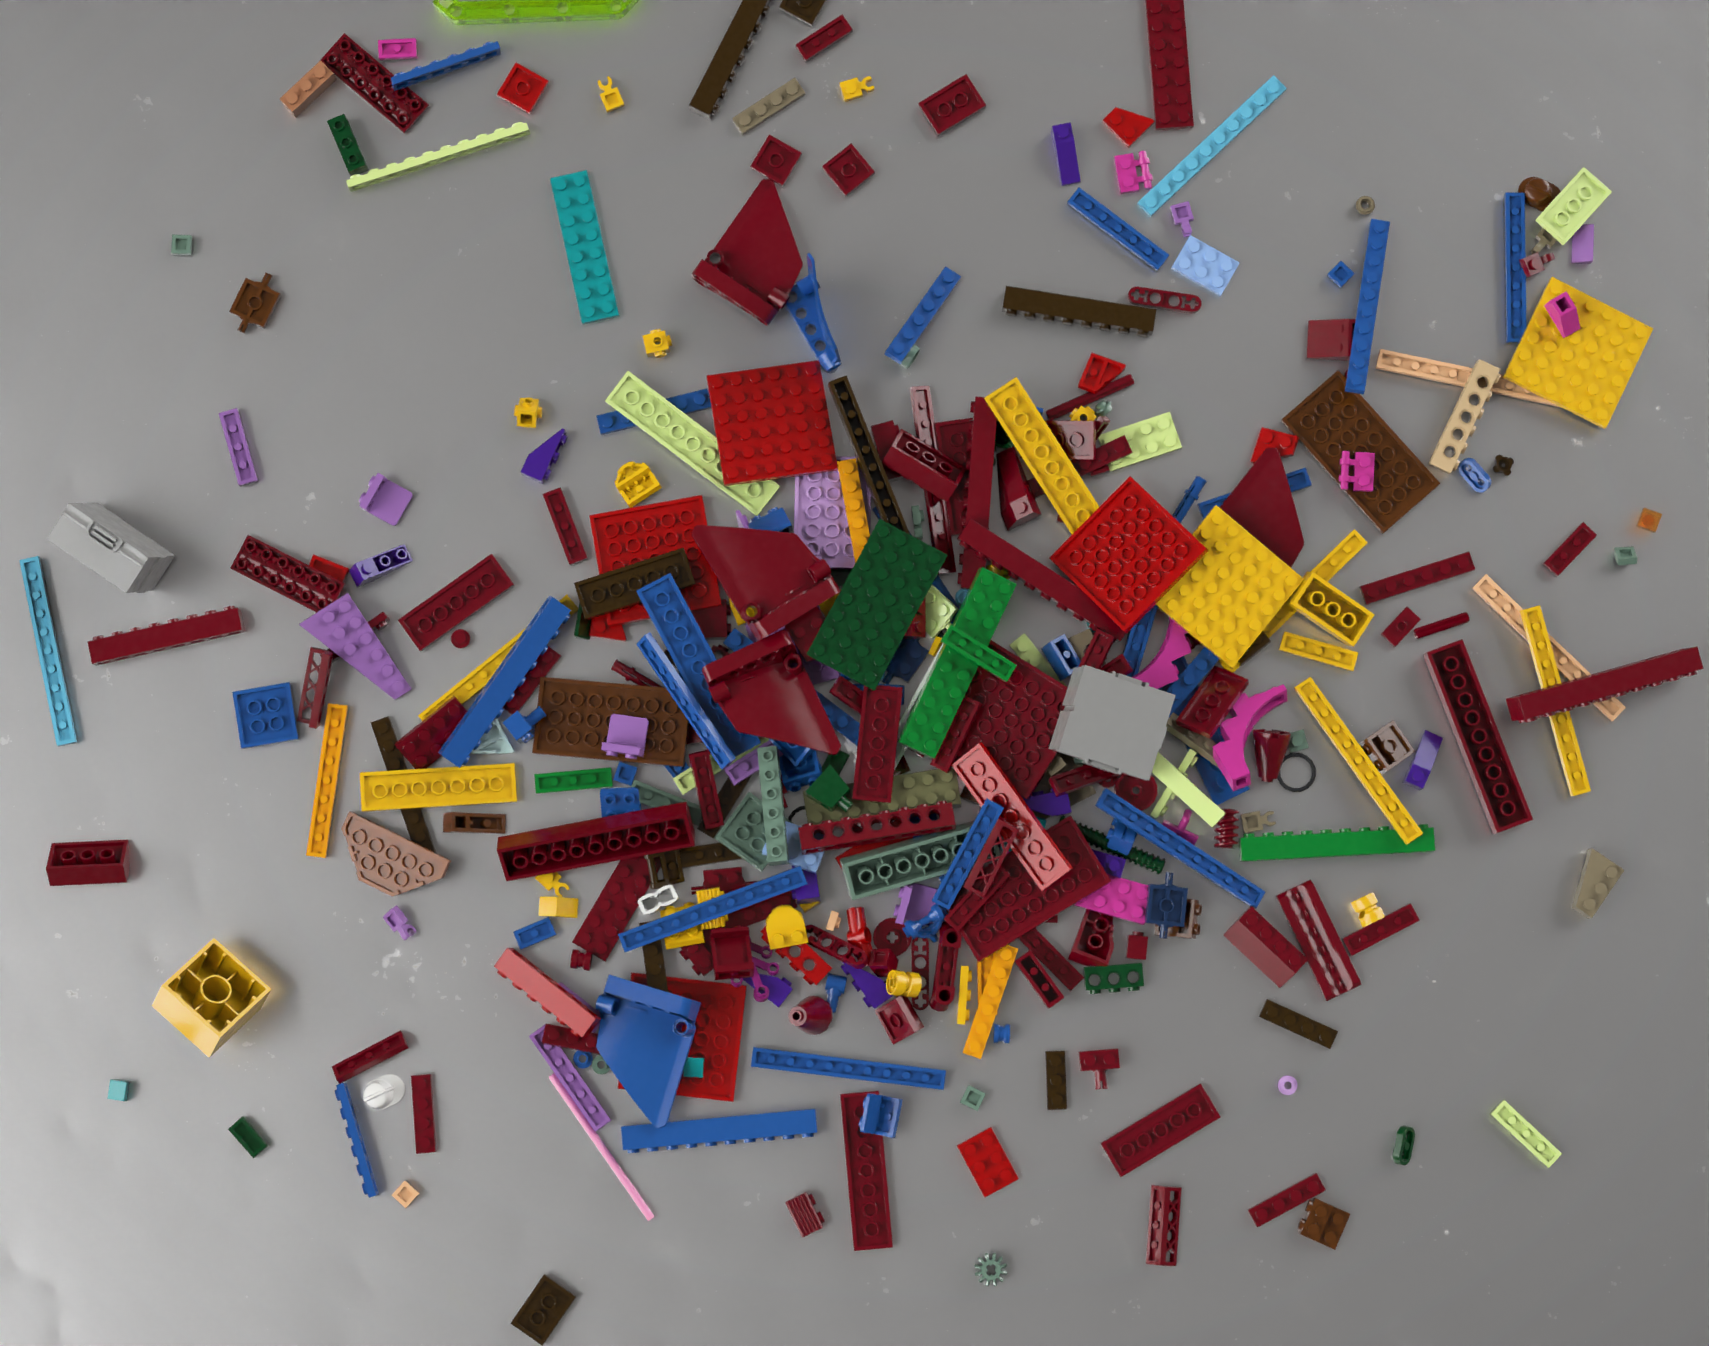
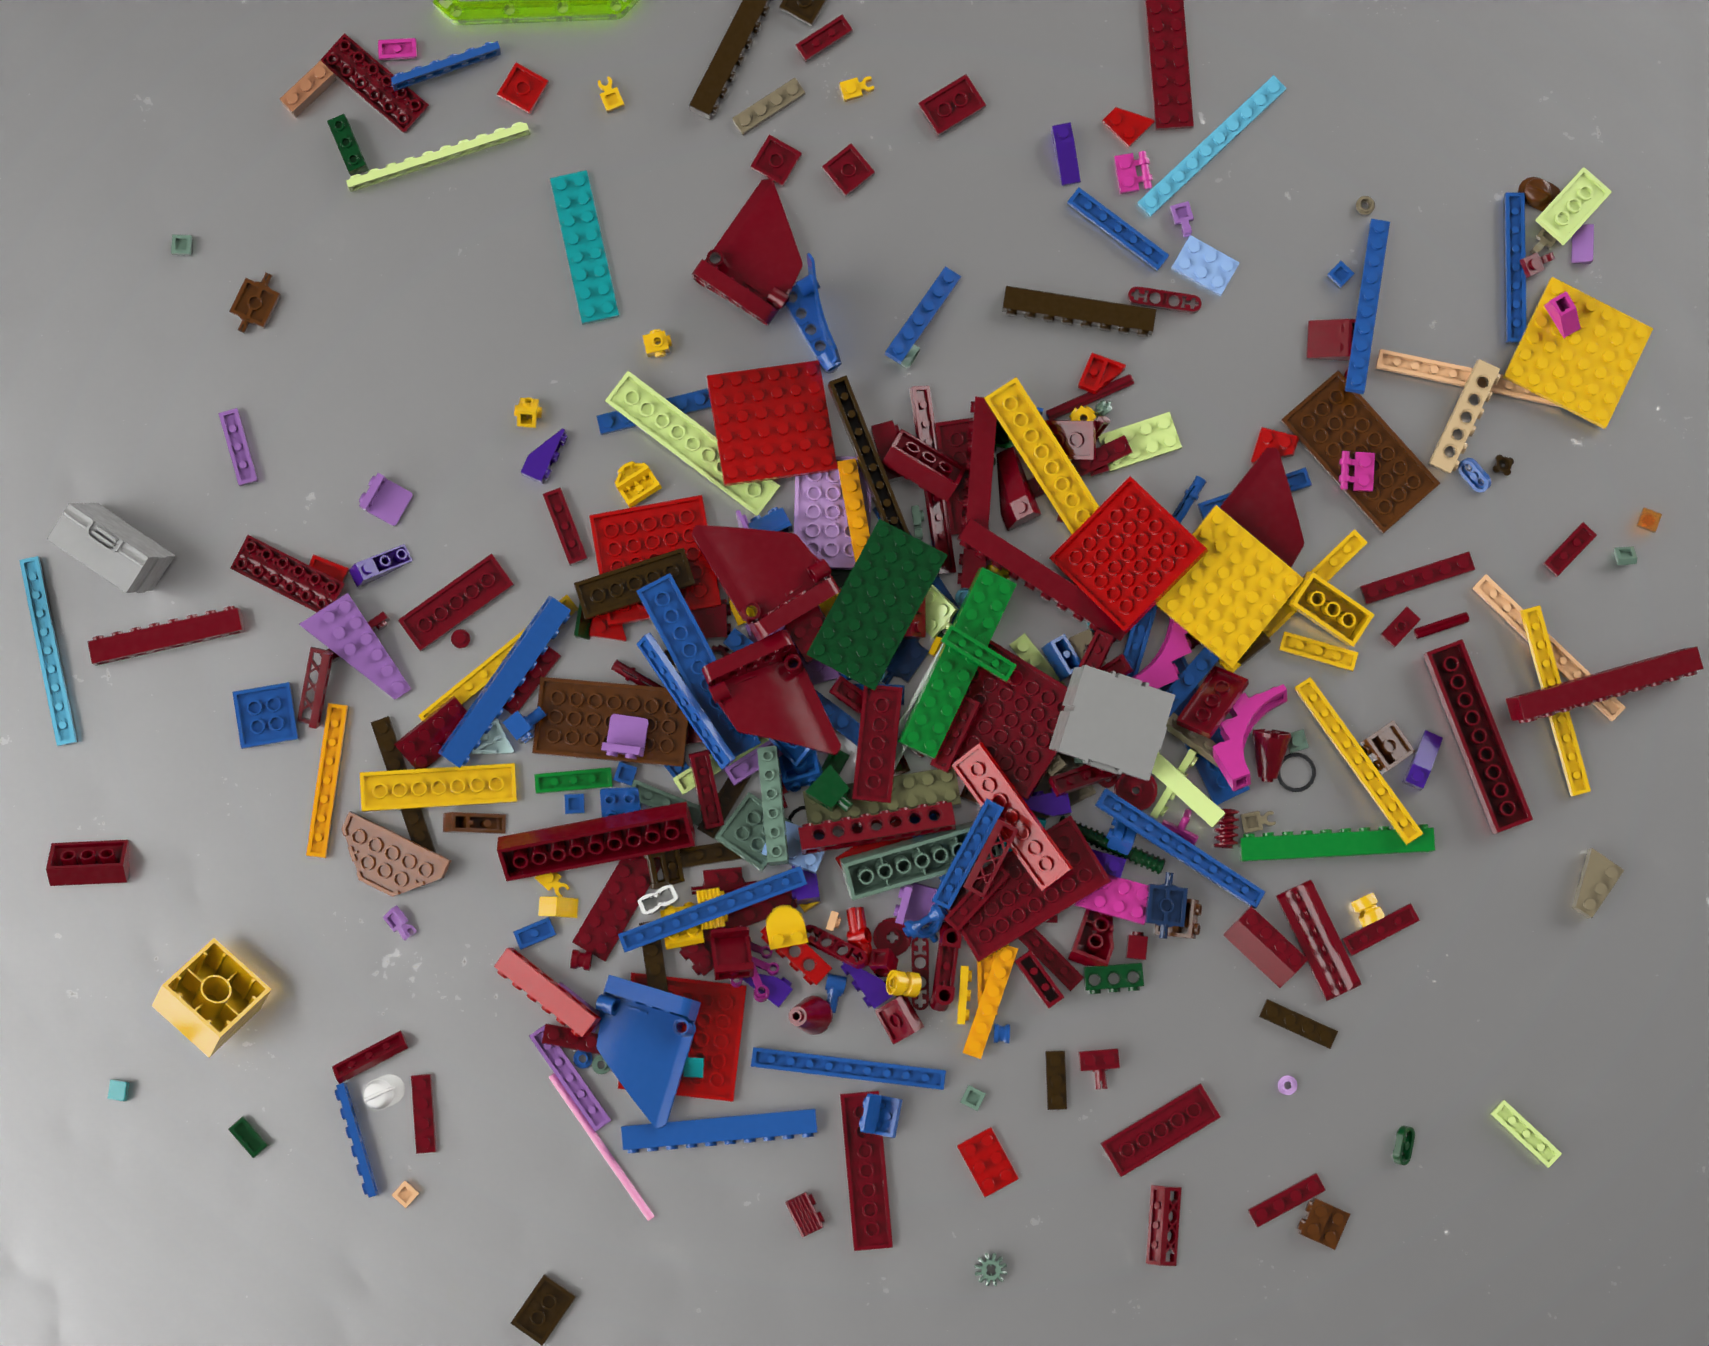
(574, 804): none -> blue plate

